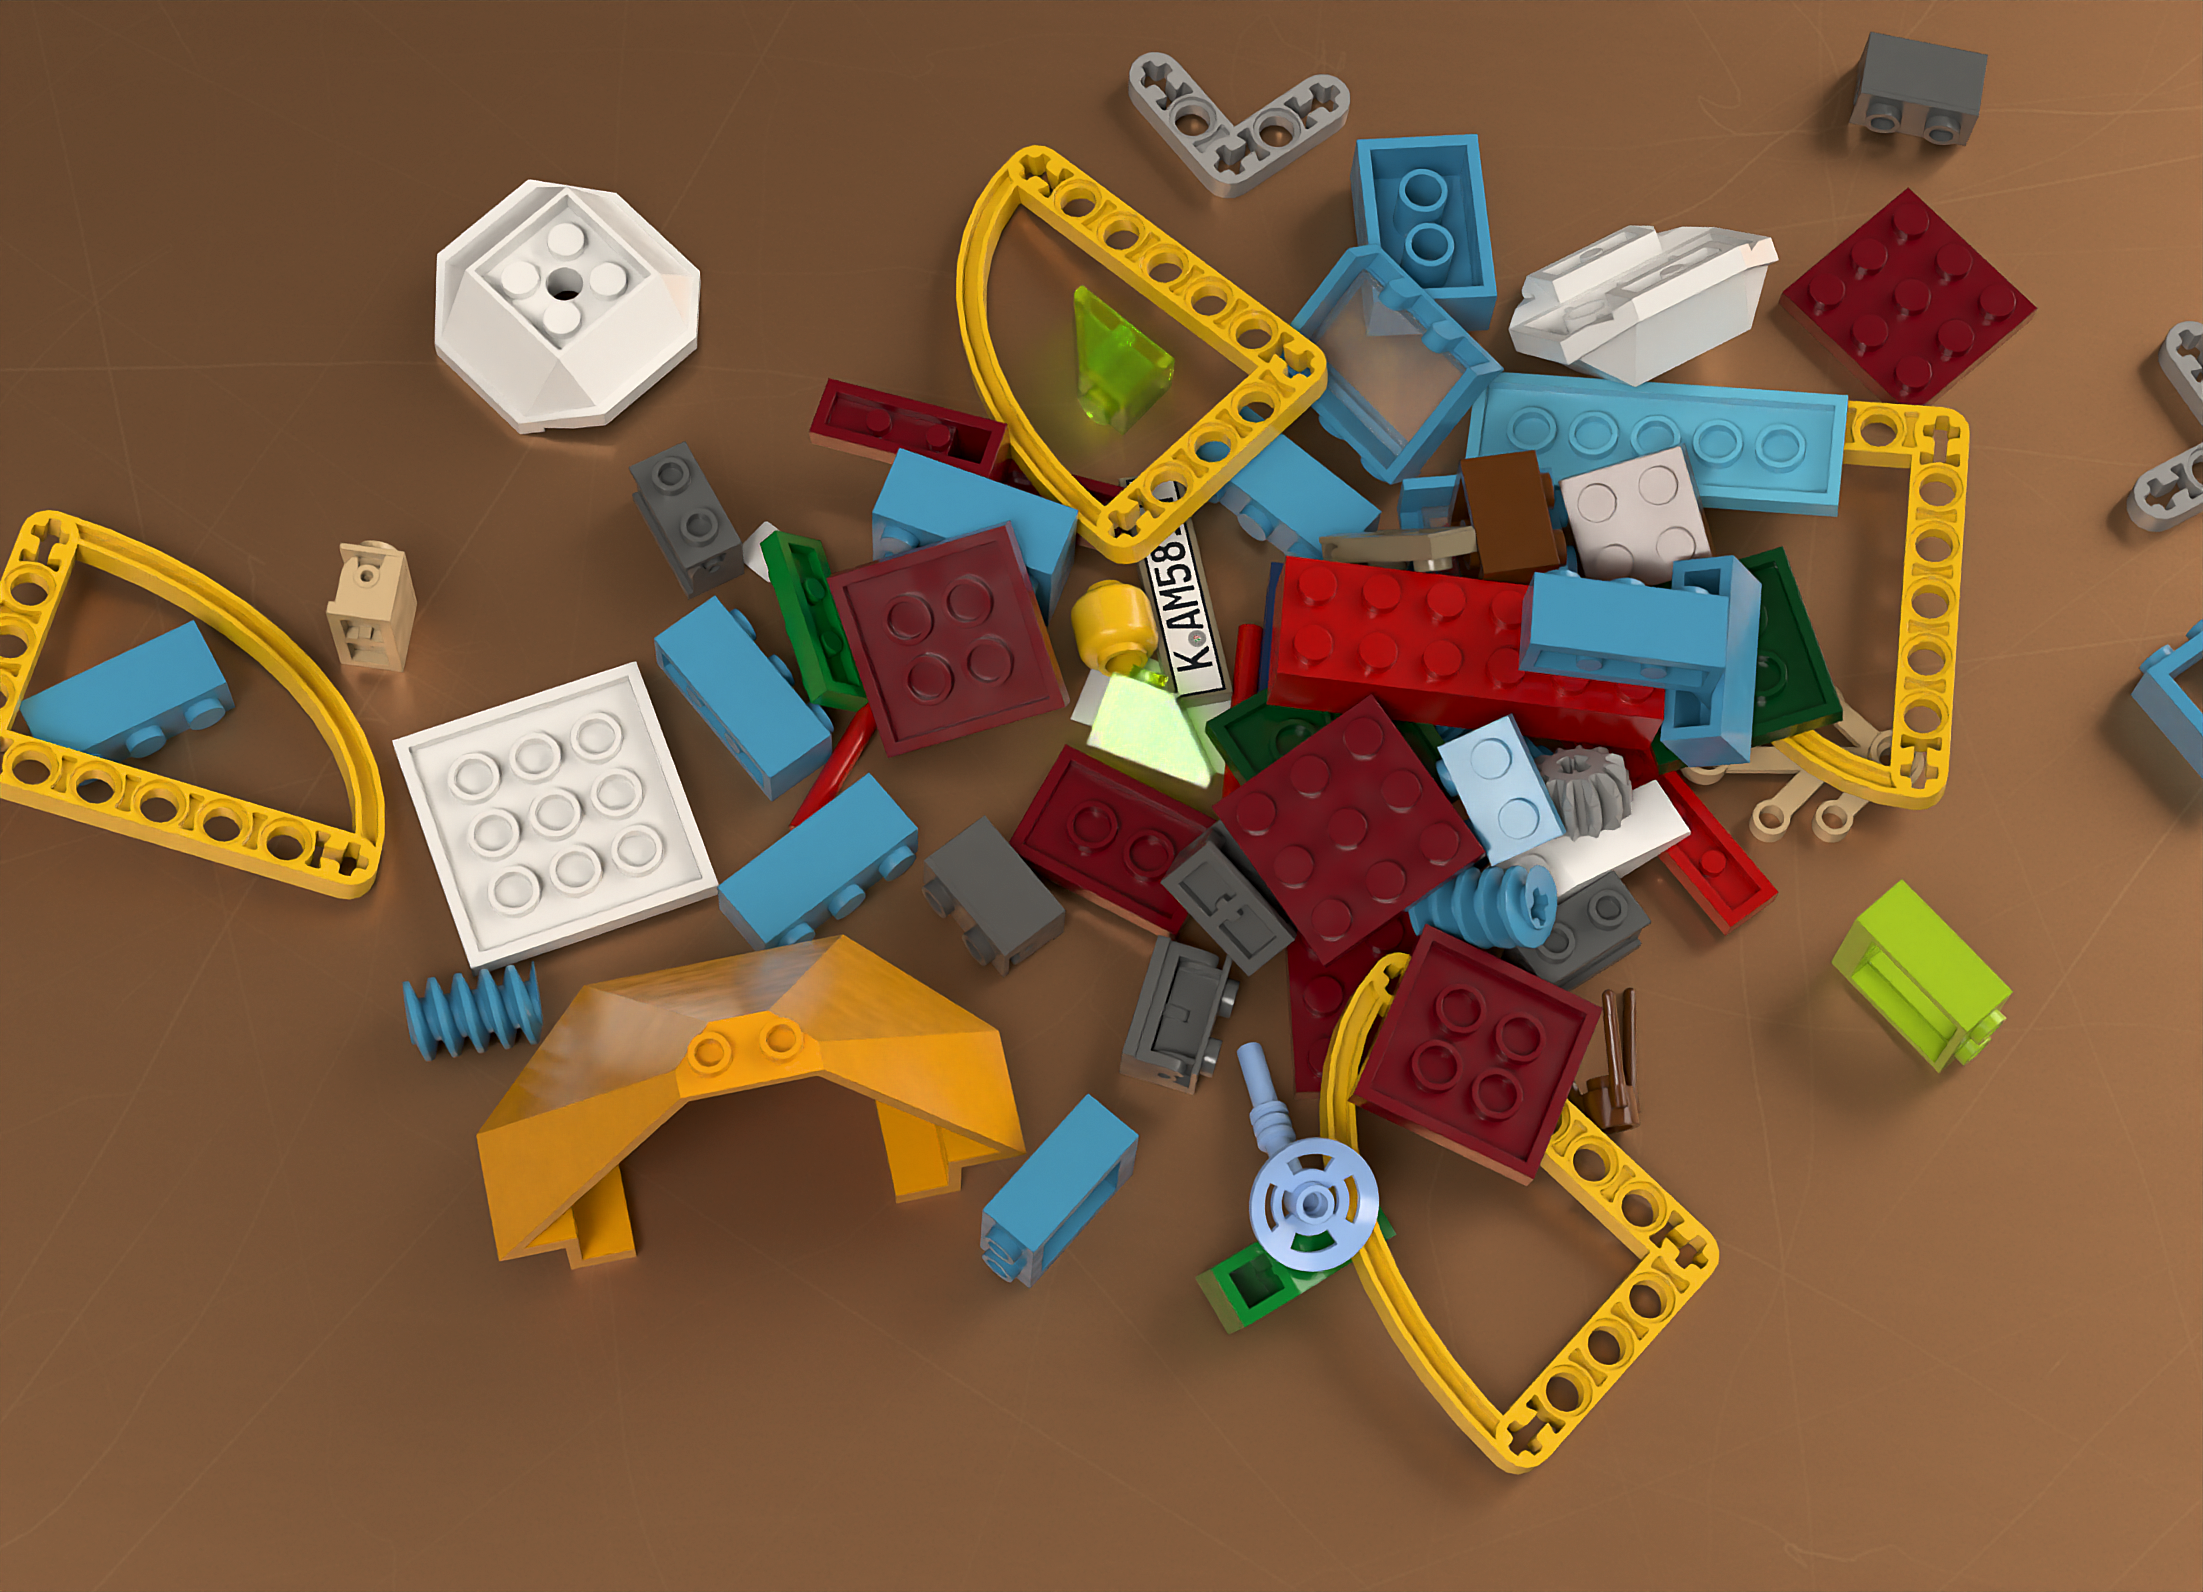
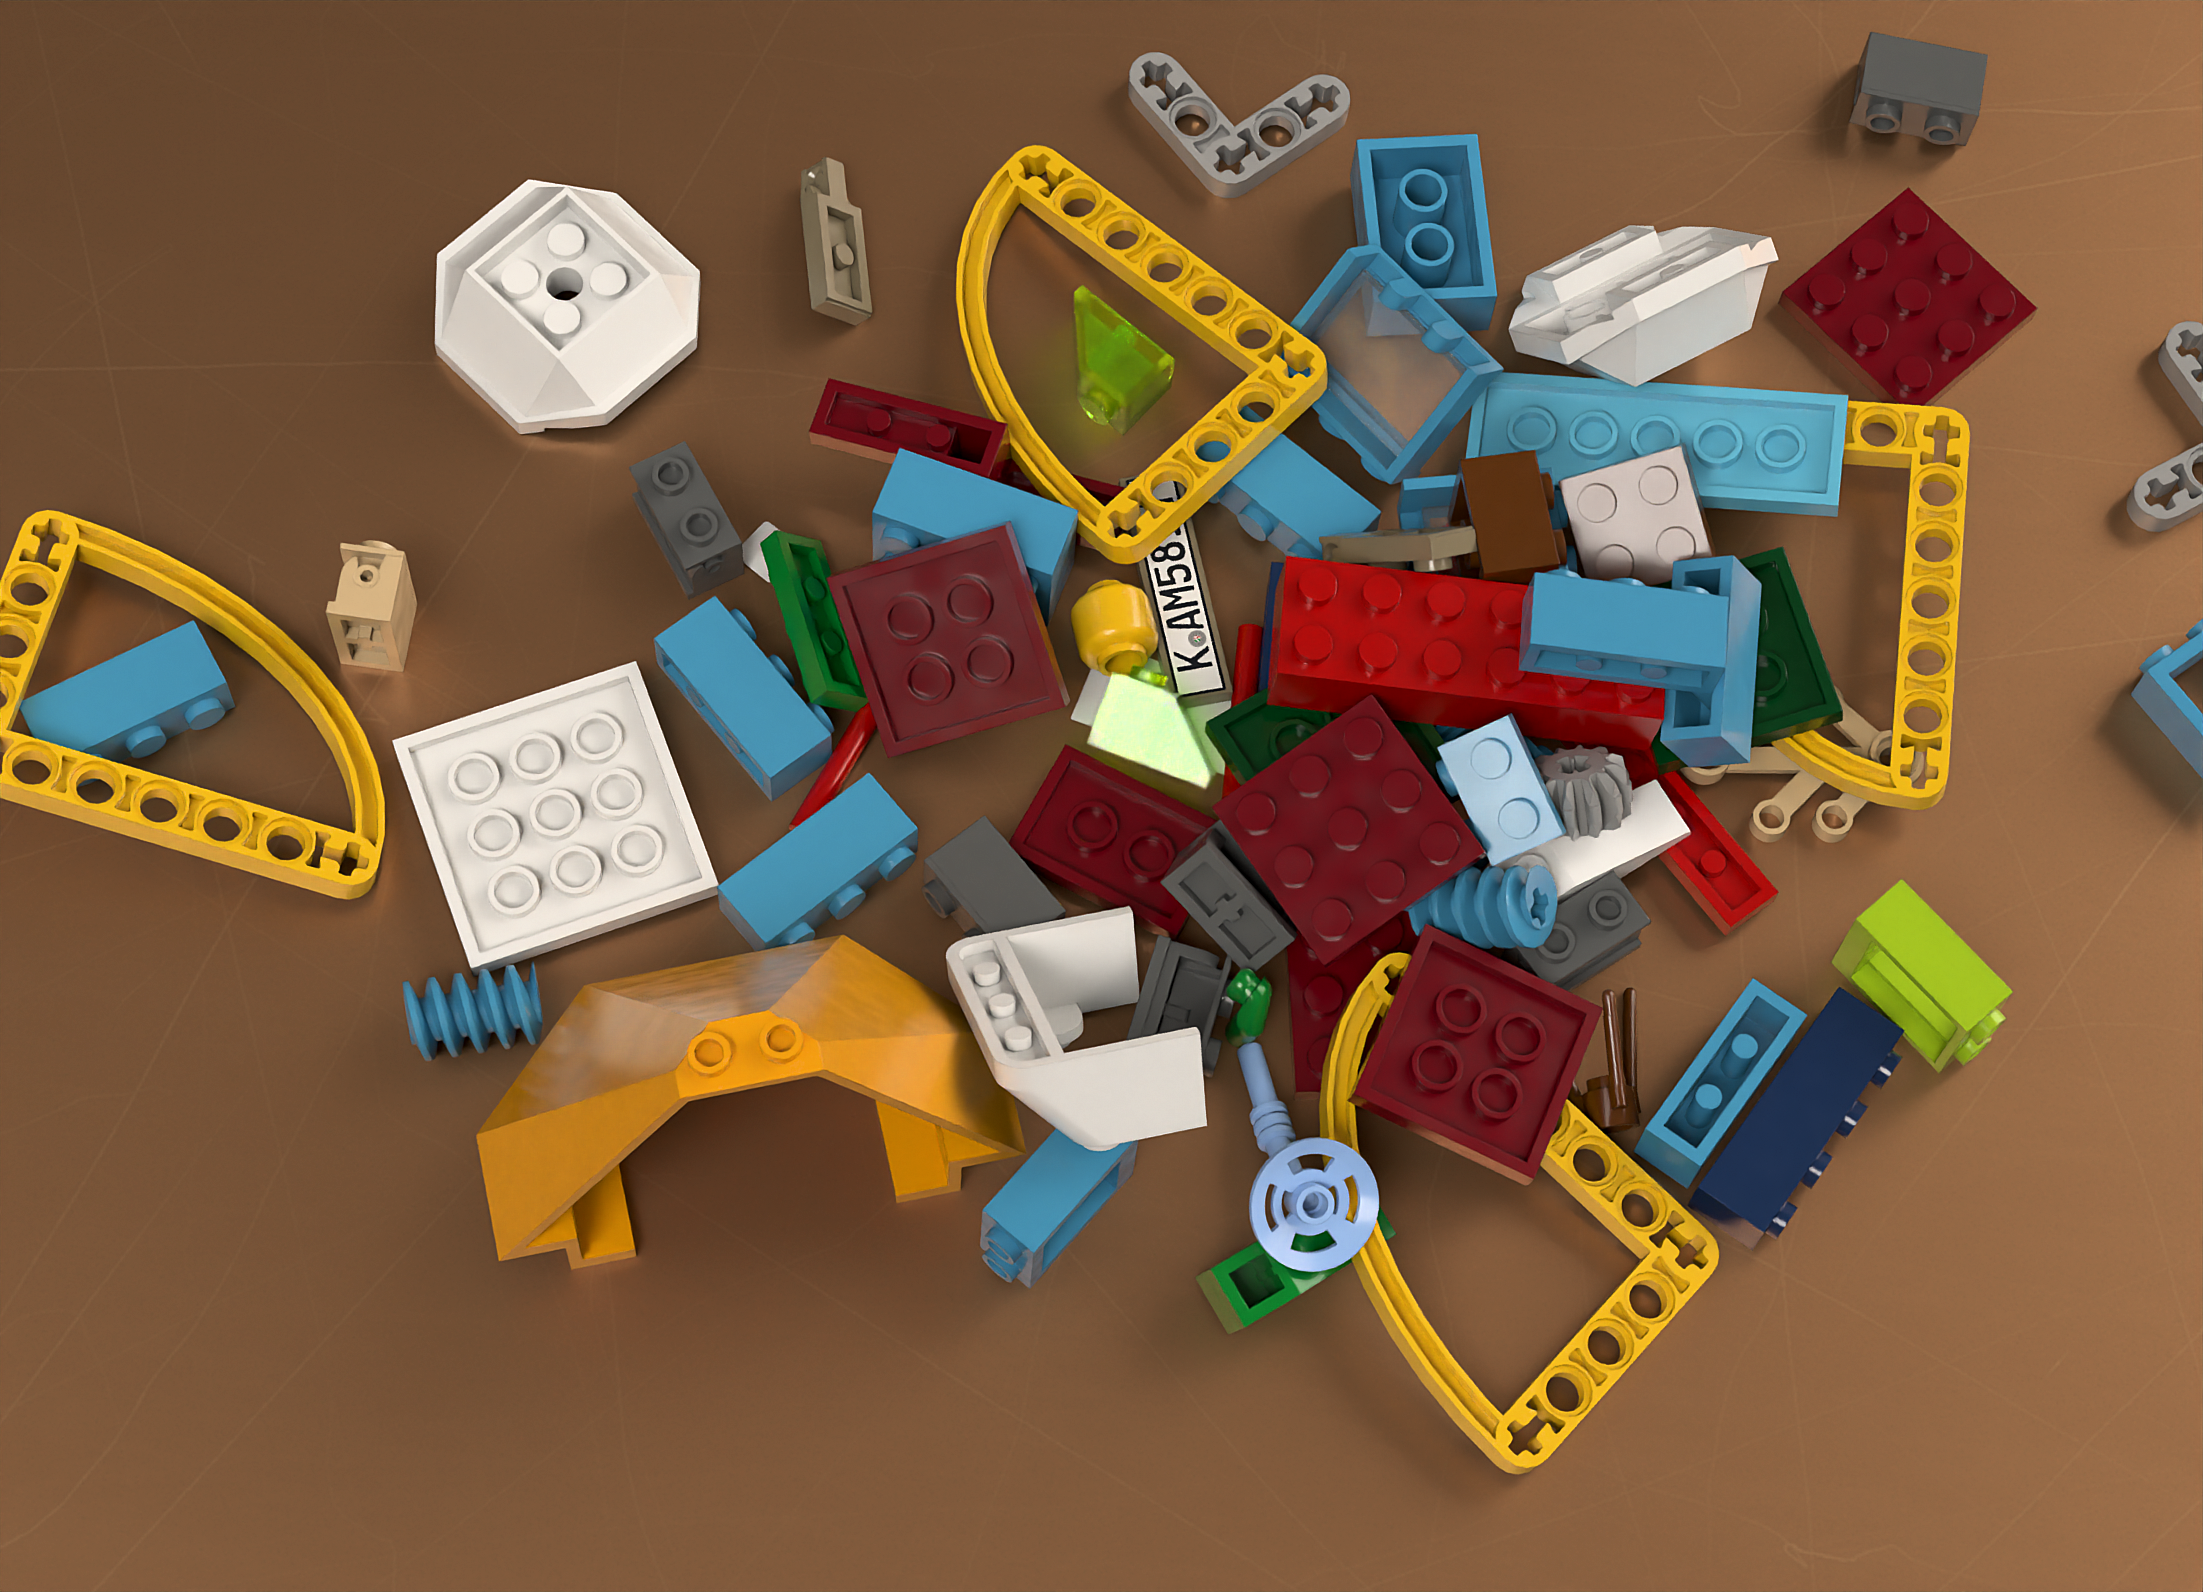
(834, 245): none -> dark tan hinge
(1027, 1004): none -> white windscreen
(1255, 998): none -> green arm
(1720, 1083): none -> dark azure brick
(1796, 1118): none -> dark blue brick

